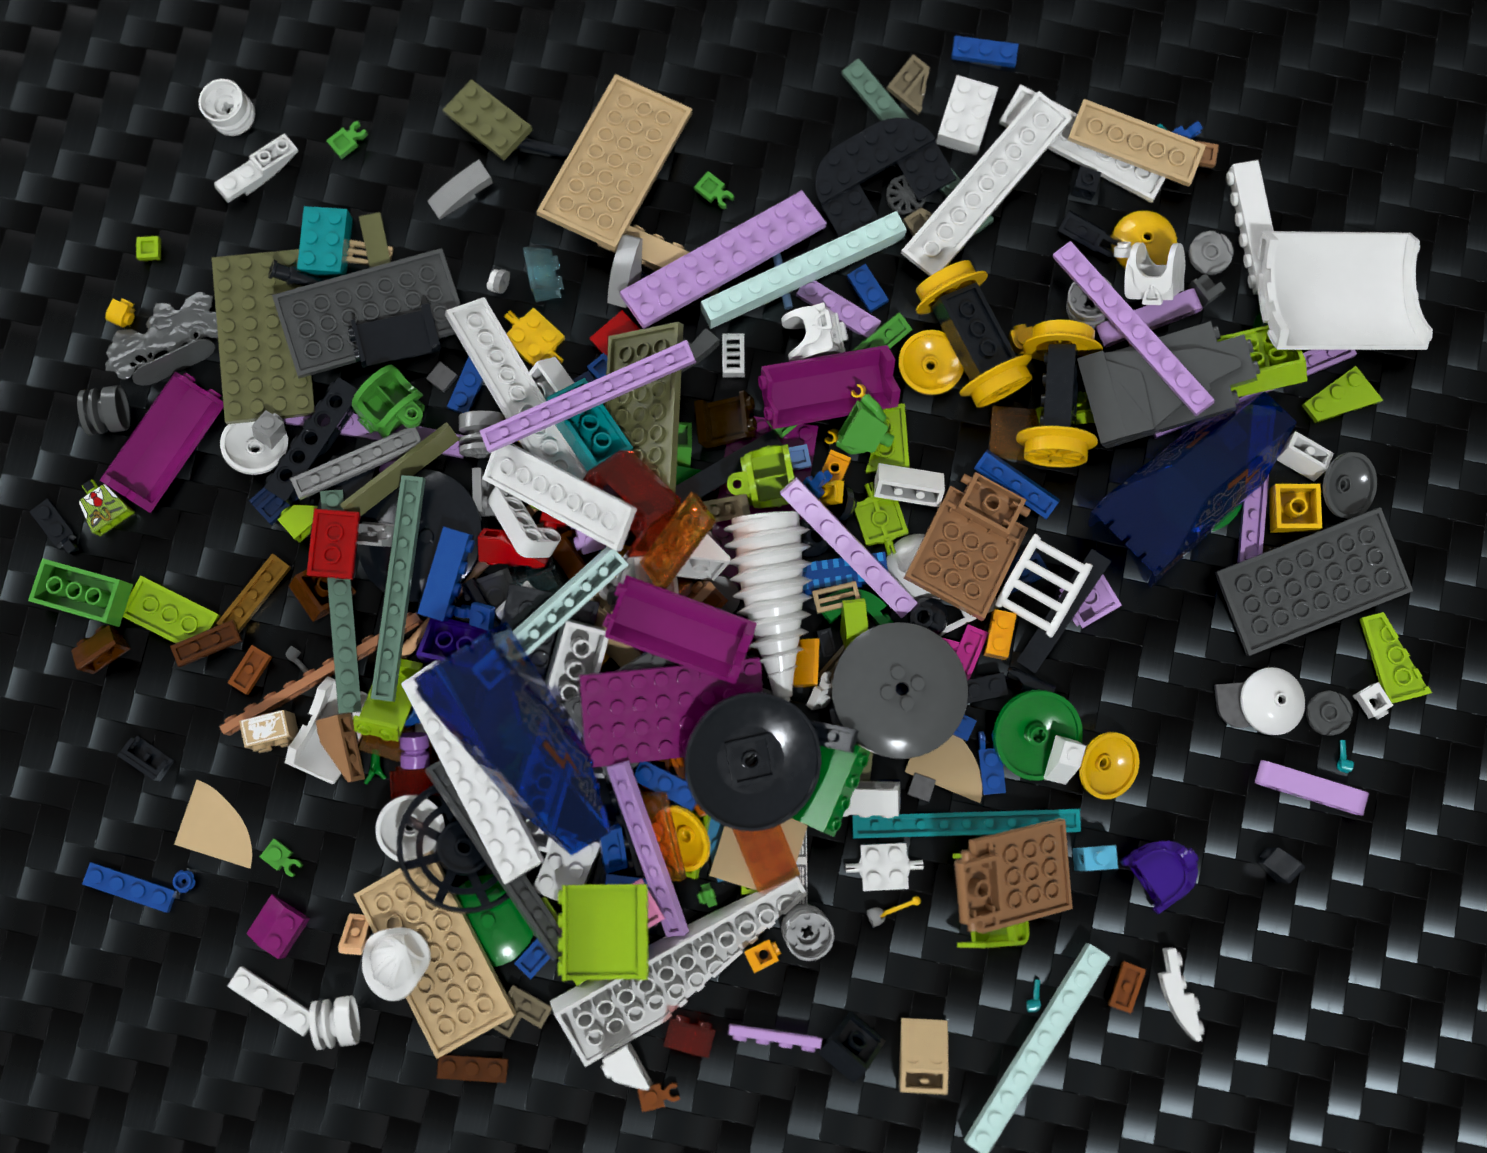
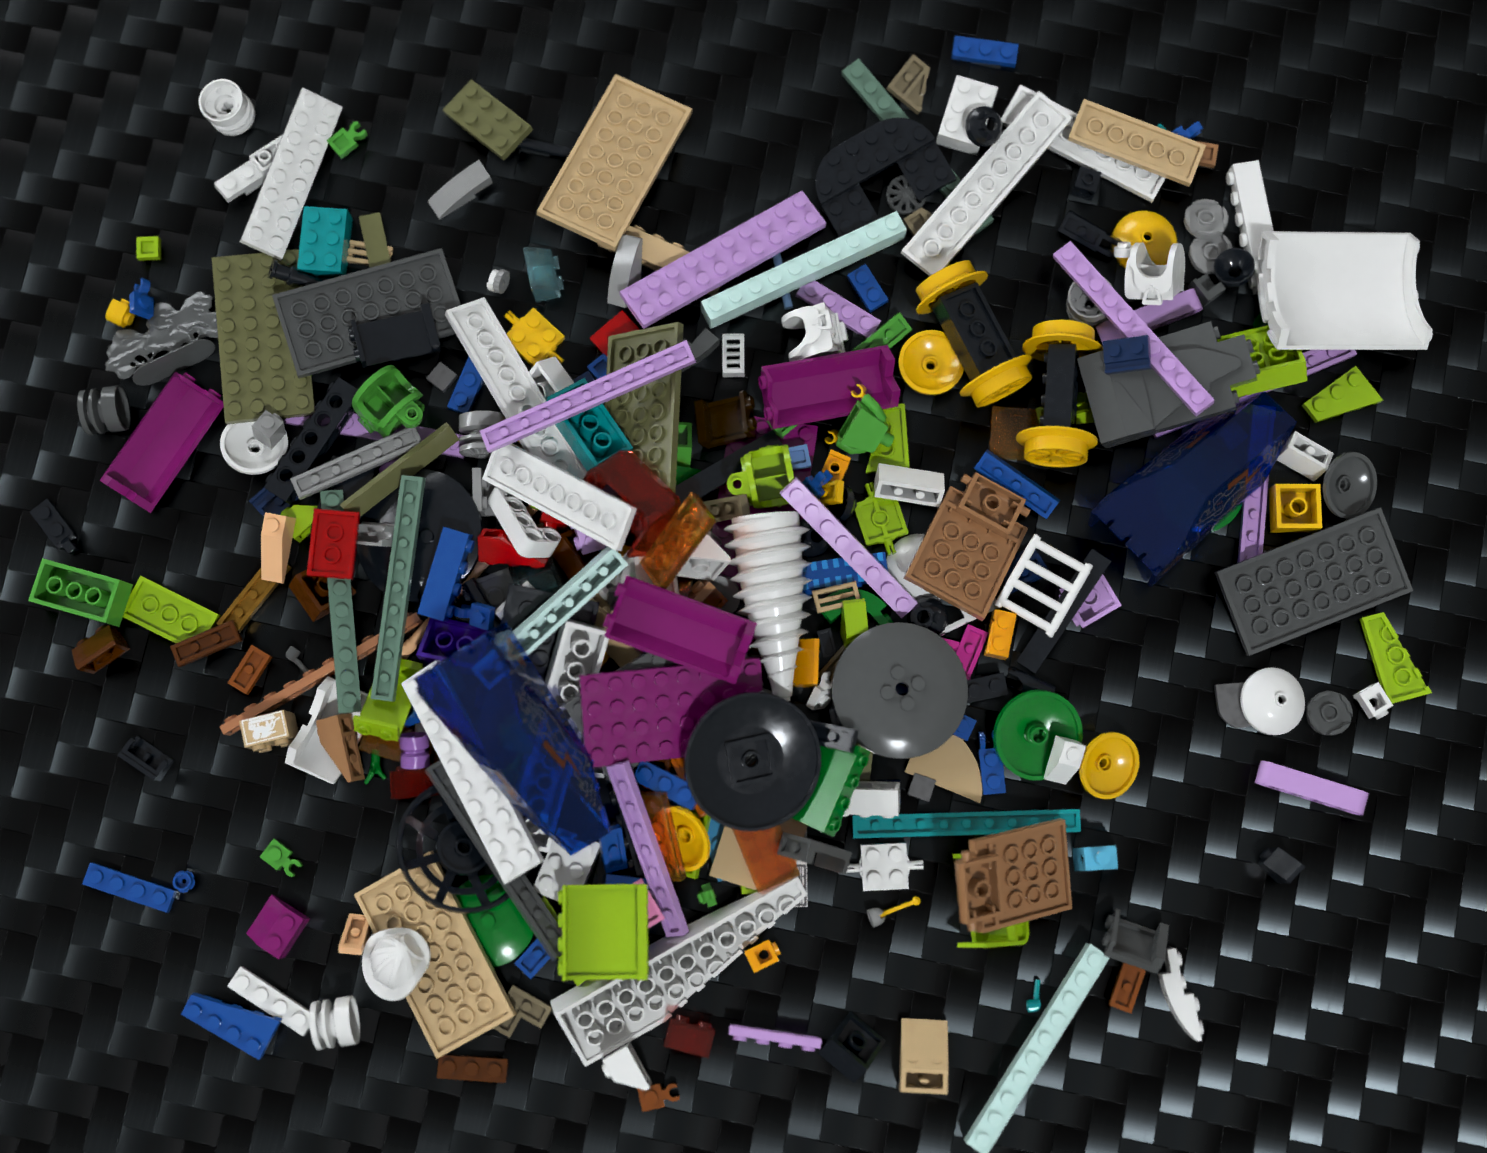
(103, 507): torso -> none
(139, 302): none -> blue plate
(214, 827): tan sticker -> none
(236, 1025): none -> blue wing
(276, 546): none -> light nougat slope
(291, 174): none -> white plate
(389, 821): white dish -> none
(712, 188): bright green plate -> none
(804, 850): none -> dark grey panel
(807, 944): light grey wheel -> none
(976, 126): none -> black piece
(1019, 336): yellow plate -> none
(1127, 354): none -> dark blue plate
(1135, 943): none -> dark grey panel
(1164, 871): dark purple animal -> none
(1205, 219): none -> light grey tile
(1232, 259): none -> black piece
(1343, 764): teal hand -> none

